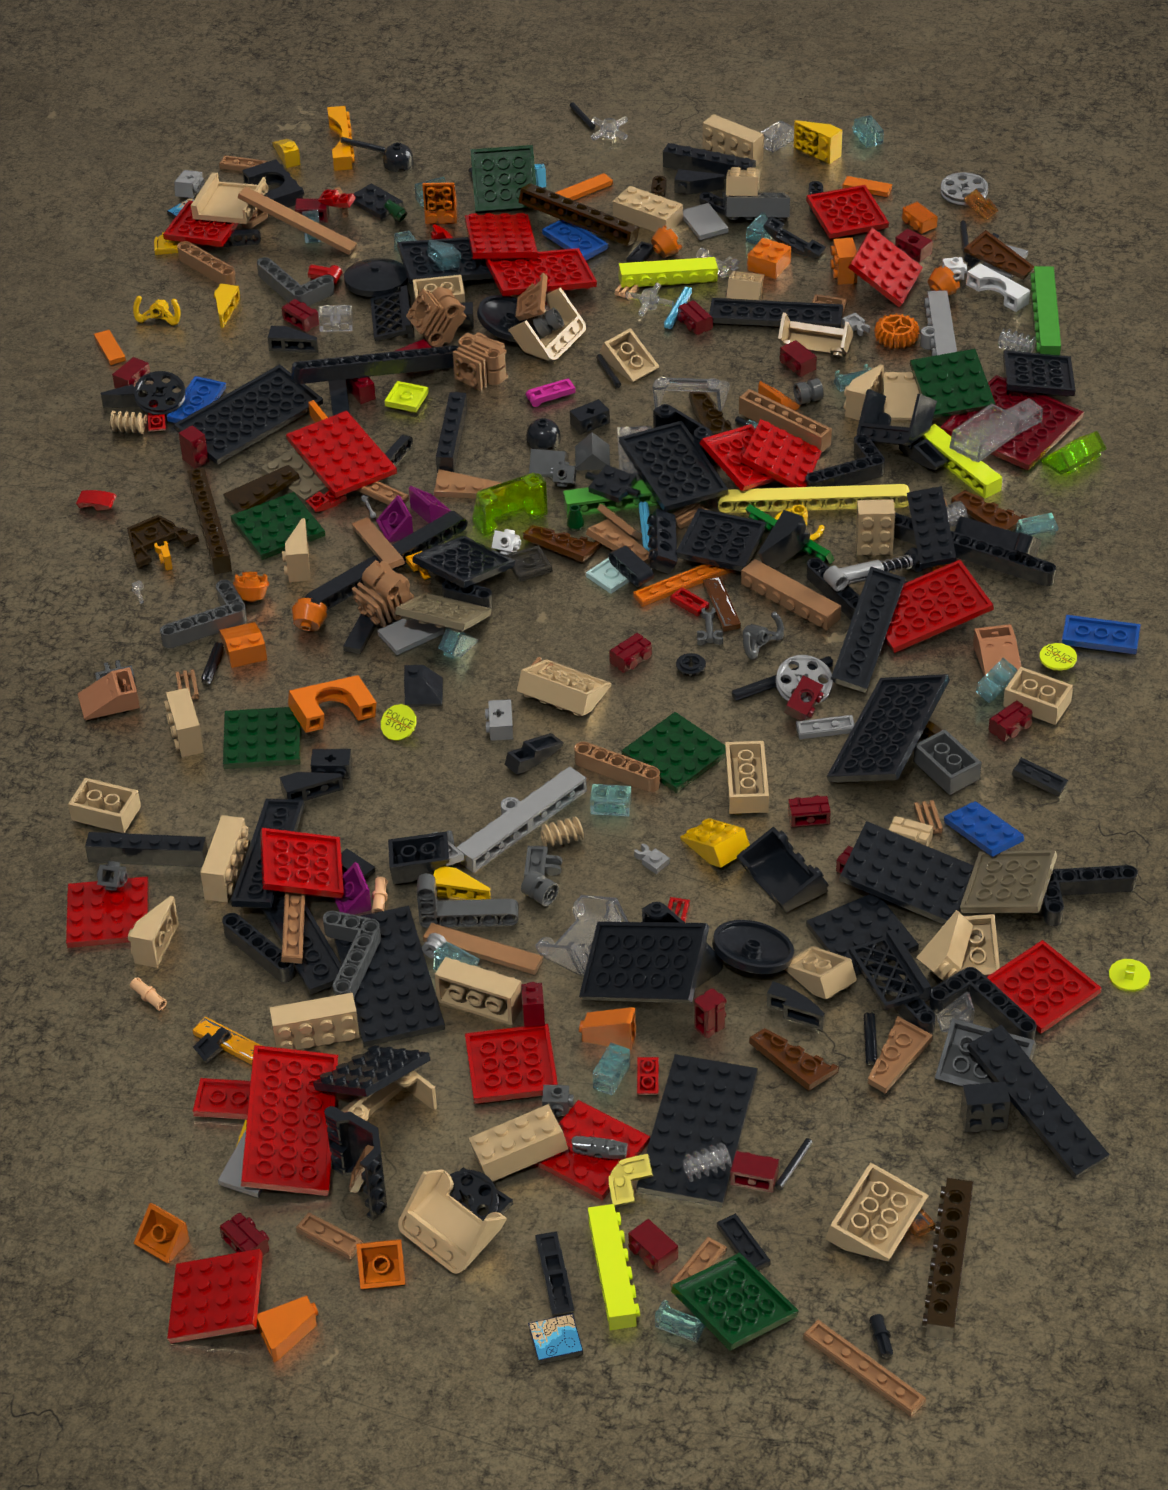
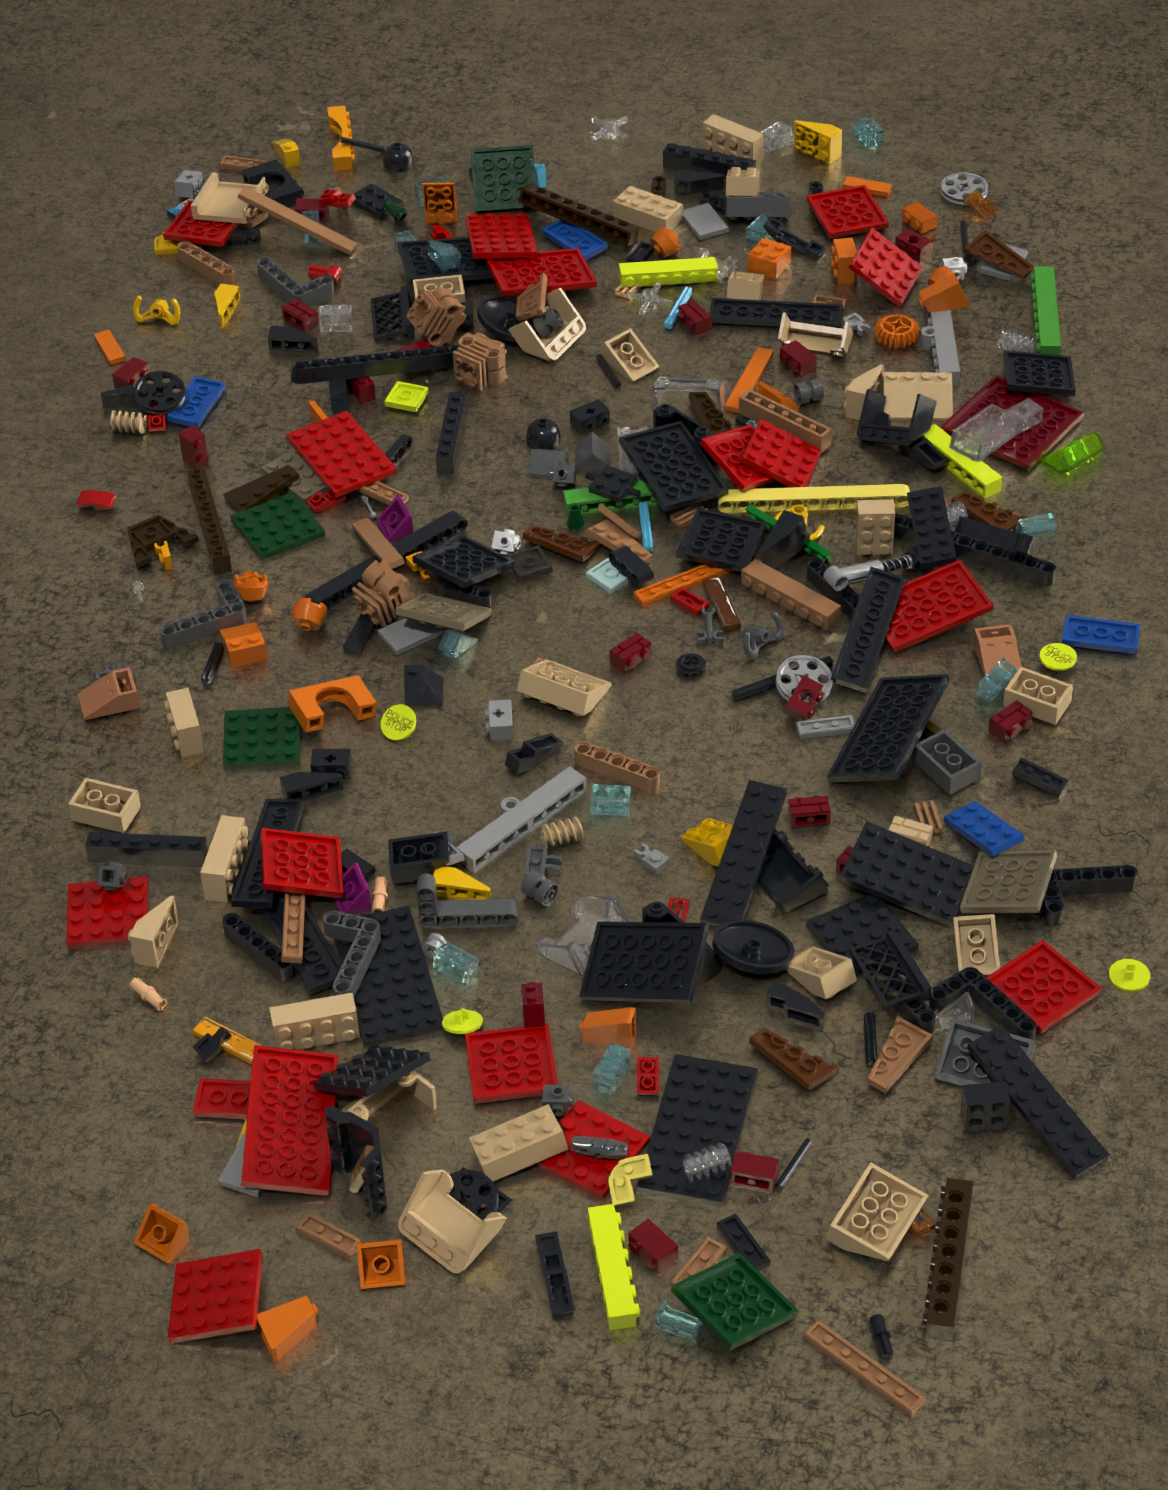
(185, 676): medium nougat tile -> none
(243, 1235): dark red brick -> none
(250, 413): black plate -> none
(297, 554): tan slope -> none
(375, 277): black dish -> none
(426, 504): magenta slope -> none
(459, 485): medium nougat wing -> none
(462, 1021): none -> neon yellow piece
(478, 991): tan brick -> none
(488, 949): medium nougat tile -> none
(510, 497): clear neon green windscreen -> none
(550, 391): dark pink plate -> none
(555, 1339): tile -> none
(586, 187): orange tile -> none
(587, 121): black bar -> none
(662, 541): black brick -> none
(677, 750): dark green plate -> none
(709, 1013): dark red brick -> none
(744, 853): none -> black plate
(746, 777): tan brick -> none
(749, 377): none -> orange tile
(842, 381): clear light blue hinge -> none
(868, 466): black beam -> none
(943, 295): none -> orange slope
(948, 947): tan slope -> none
(953, 381): dark green plate -> none
(984, 278): white arch -> none

